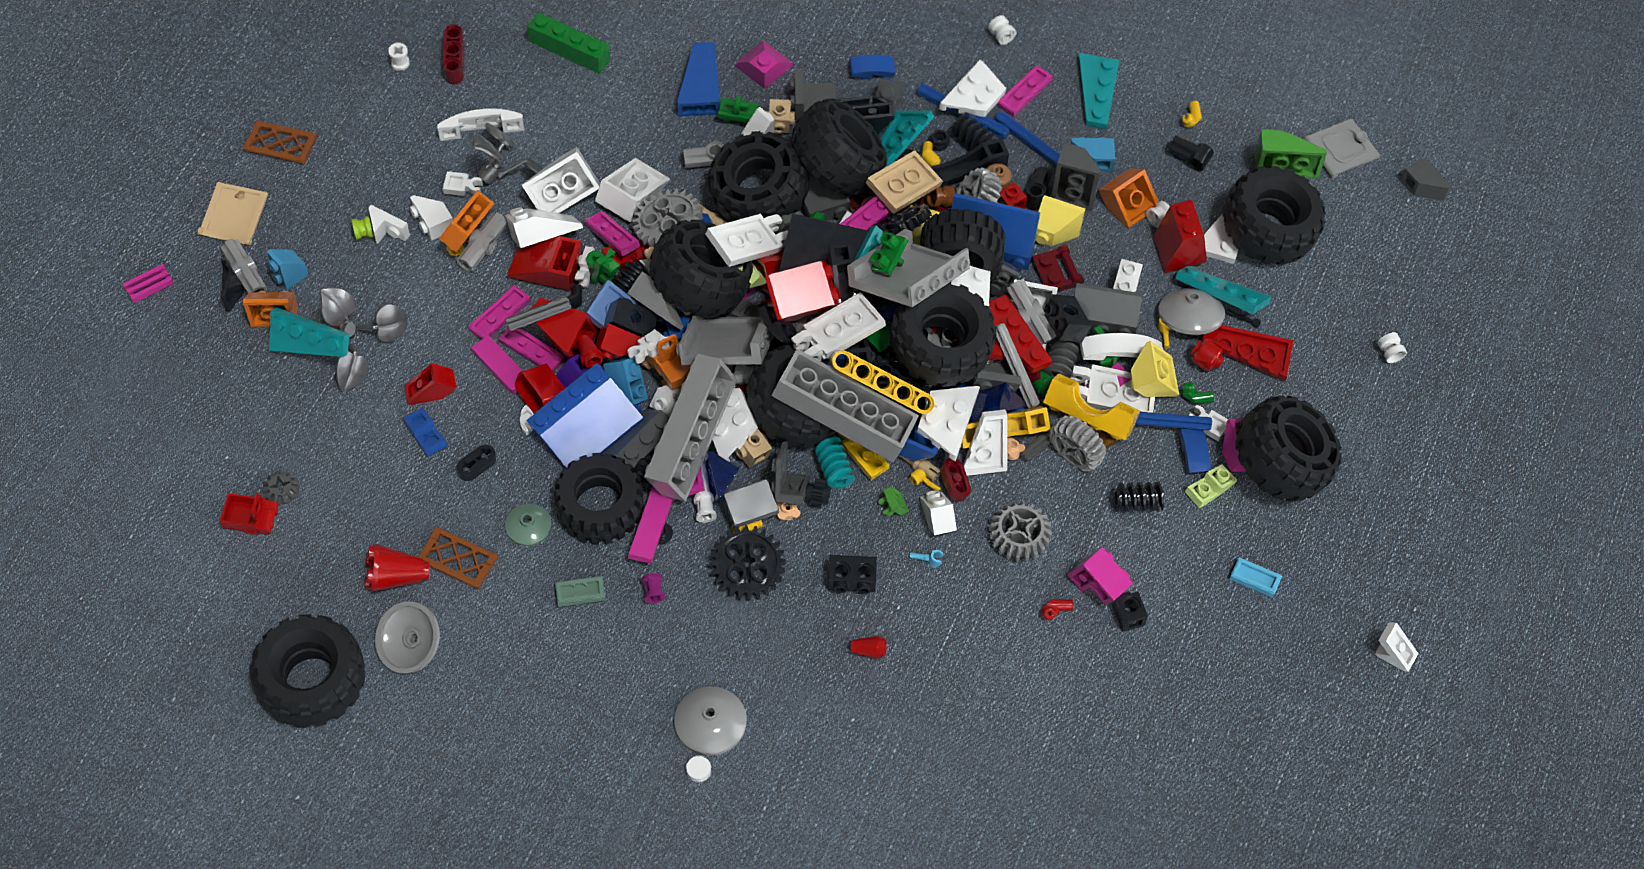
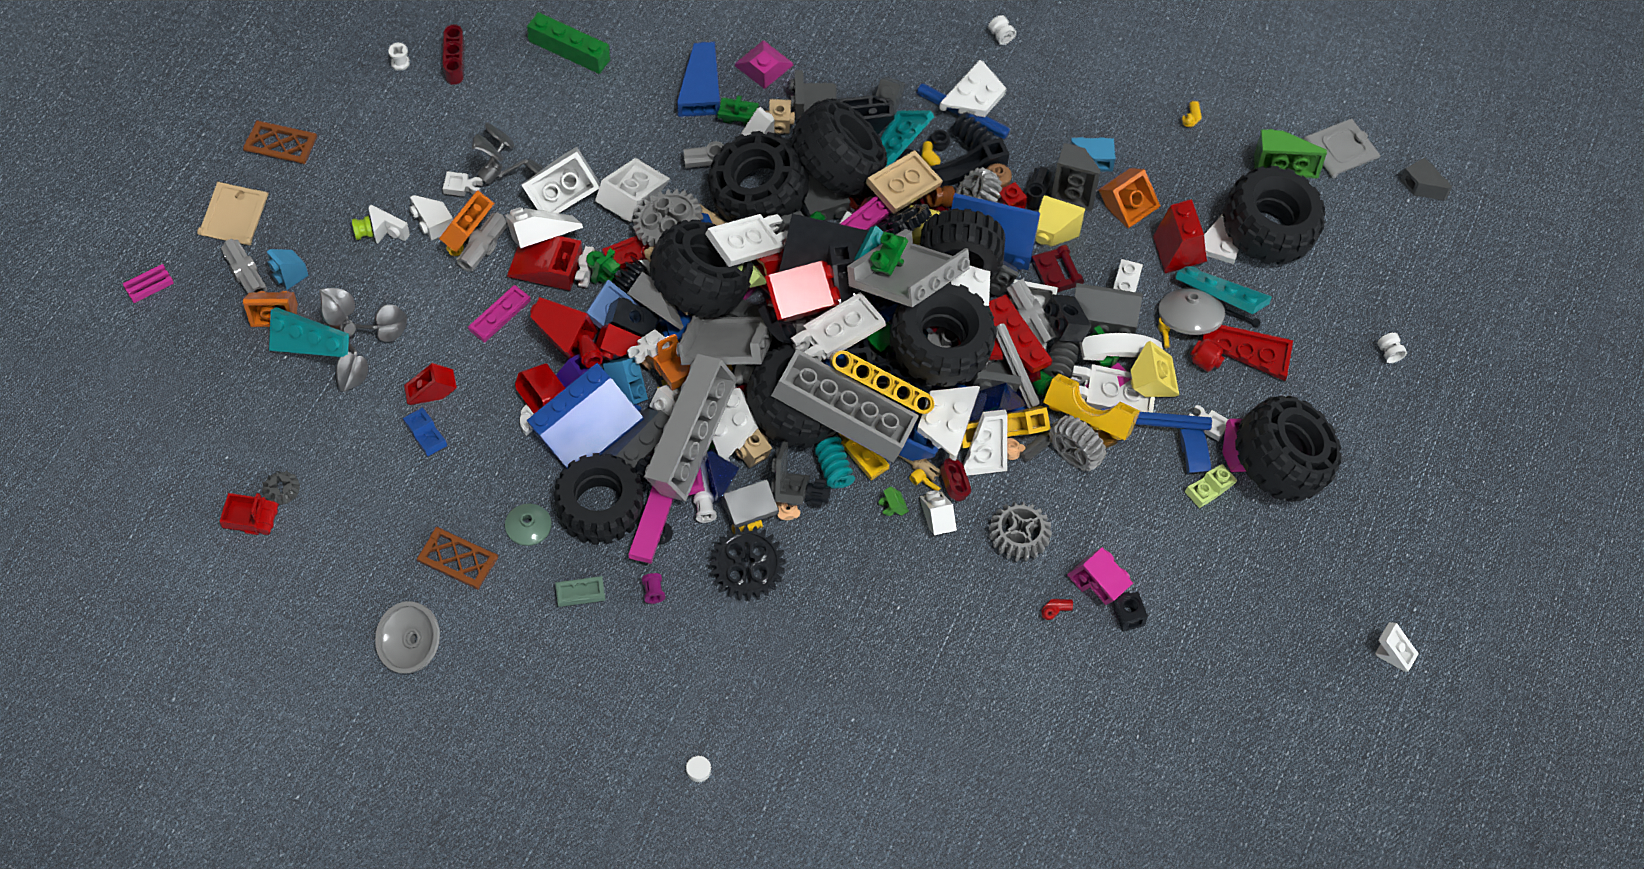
(231, 287): black slope -> none
(296, 642): black tyre -> none
(393, 568): red cone -> none
(476, 119): white slope -> none
(476, 462): black beam -> none
(497, 362): dark pink tile -> none
(531, 348): dark pink tile -> none
(538, 313): dark grey axle -> none
(577, 296): black arm -> none
(612, 233): dark pink tile -> none
(714, 733): light grey dish -> none
(852, 567): black brick -> none
(869, 65): blue slope -> none
(869, 646): red cone -> none
(930, 558): medium azure hand -> none
(1024, 91): dark pink tile -> none
(1028, 137): blue axle -> none
(1098, 84): teal wing -> none
(1139, 496): black piece -> none
(1156, 214): white wheel -> none
(1194, 396): green arm -> none
(1195, 155): black piece -> none
(1255, 577): medium azure tile -> none

